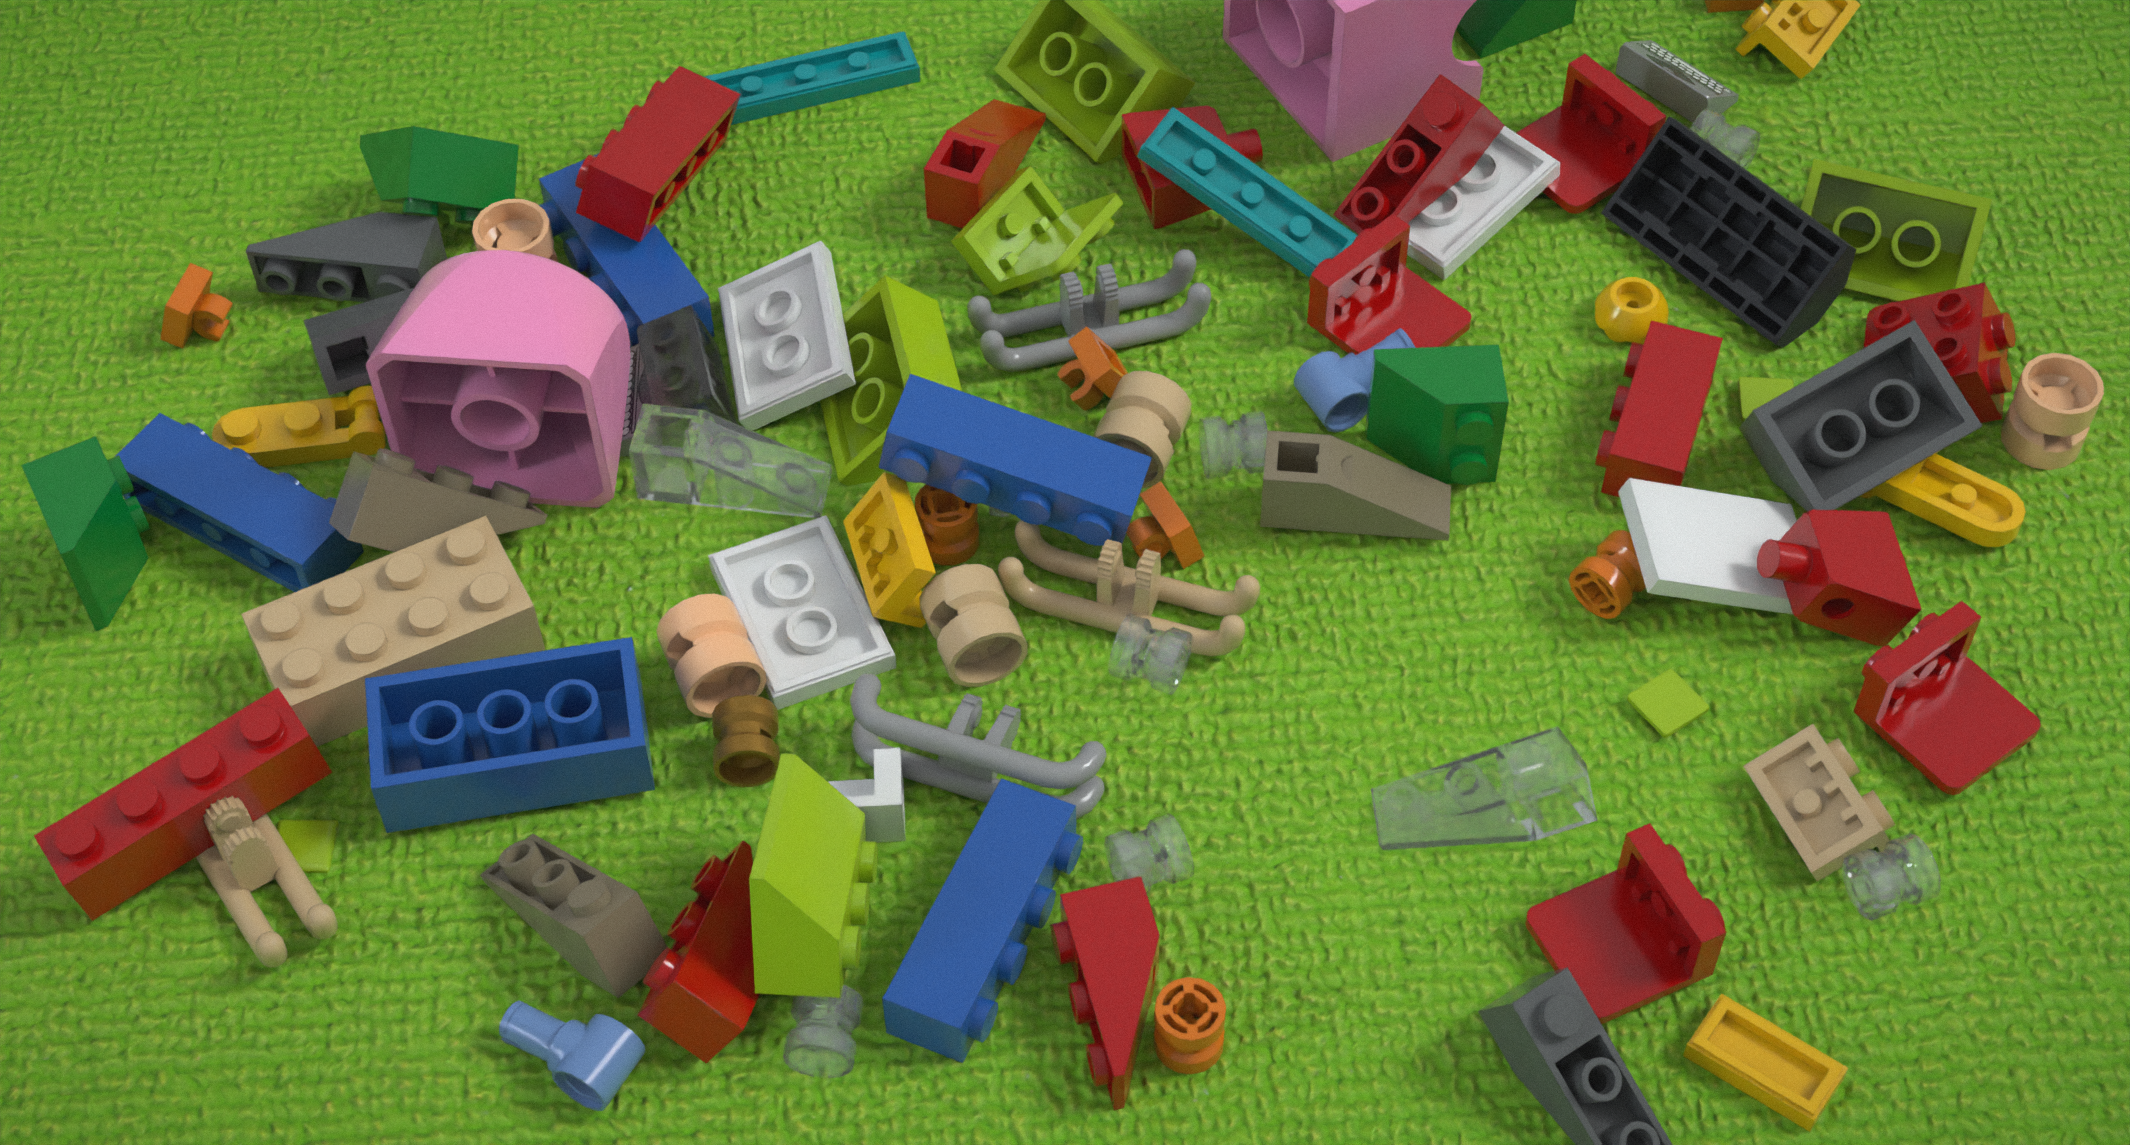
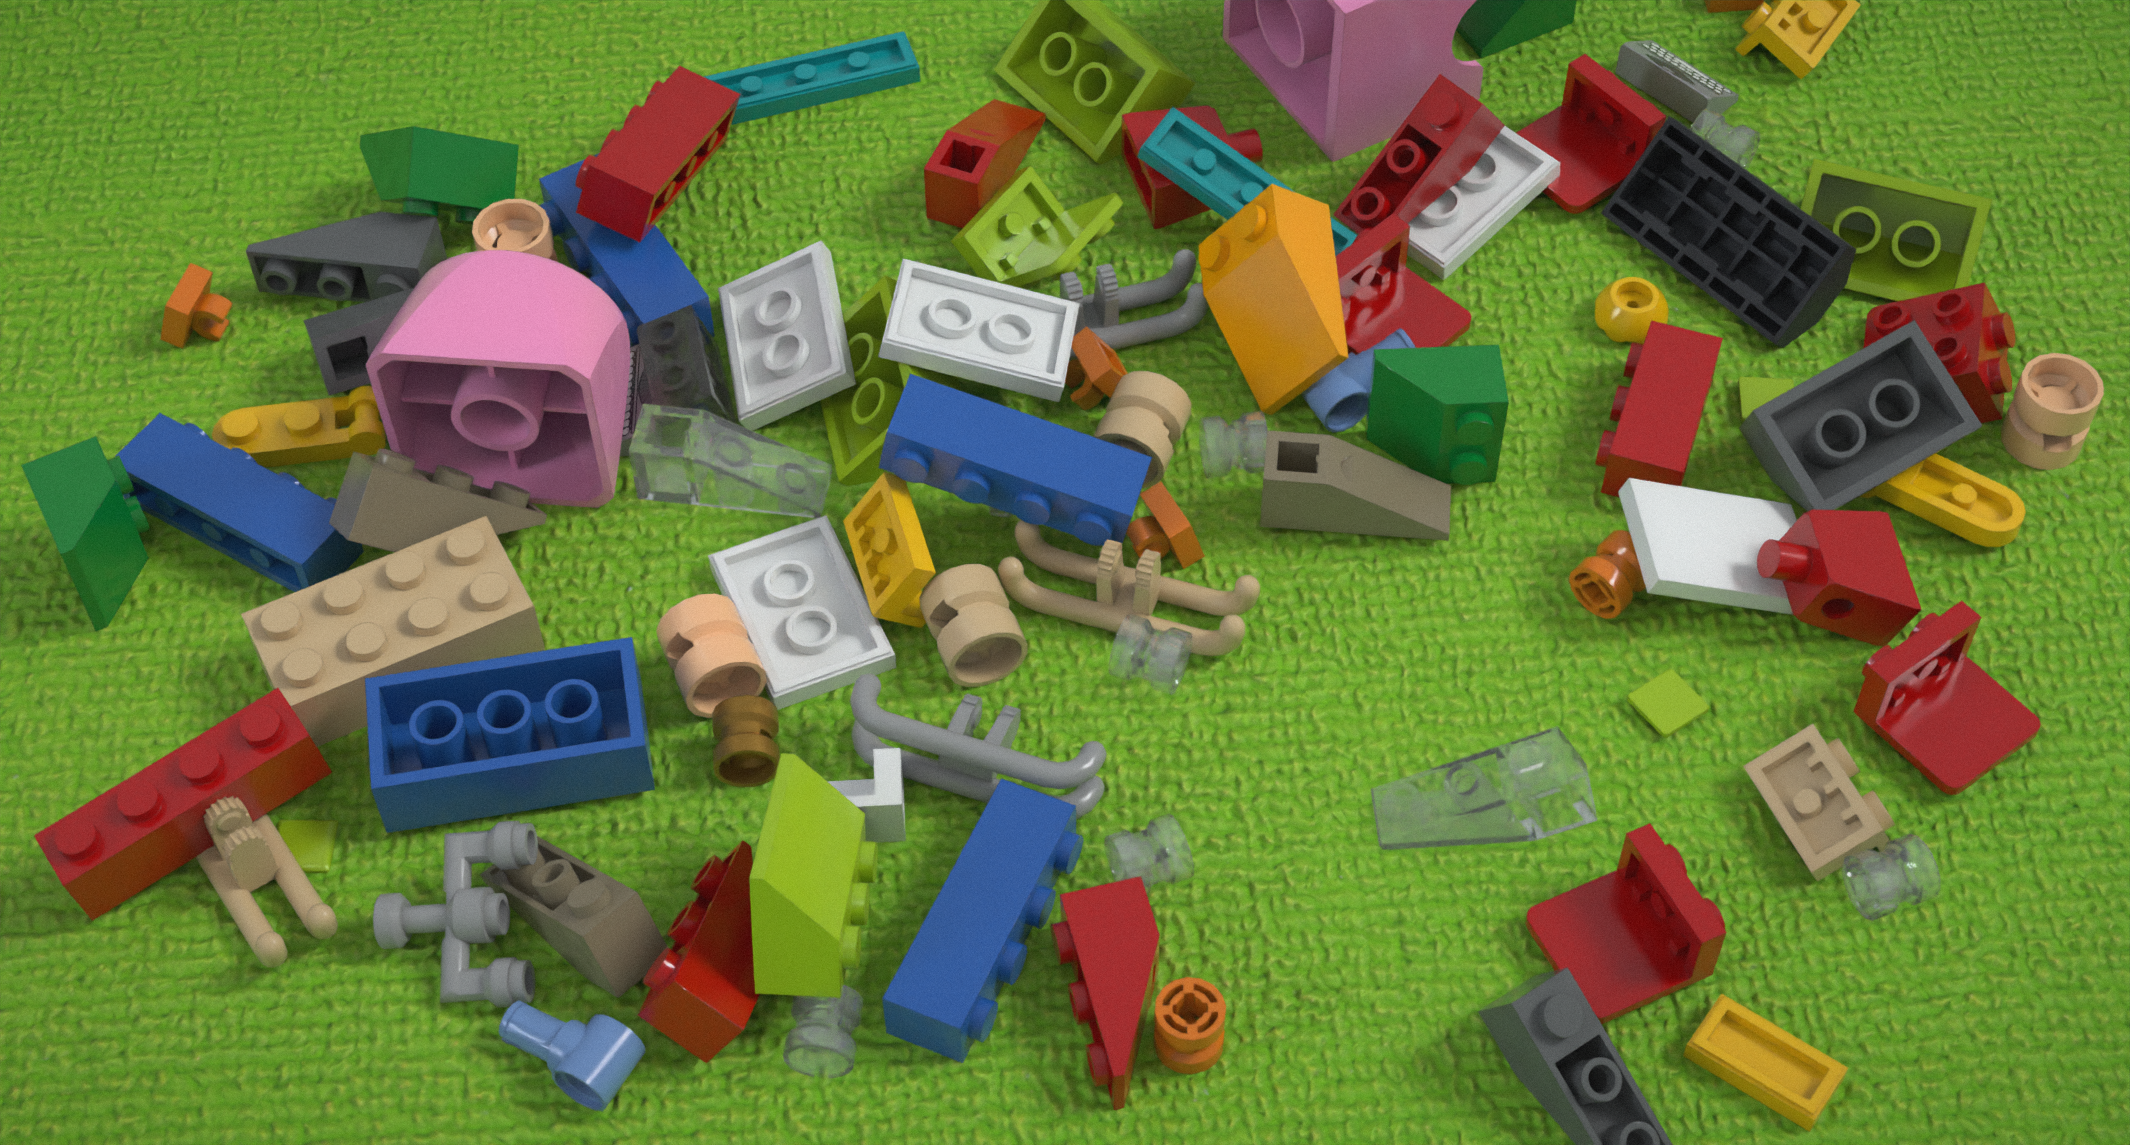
(468, 916): none -> light grey piece
(947, 525): orange wheel -> none
(980, 330): none -> white tile
(1277, 293): none -> light orange slope

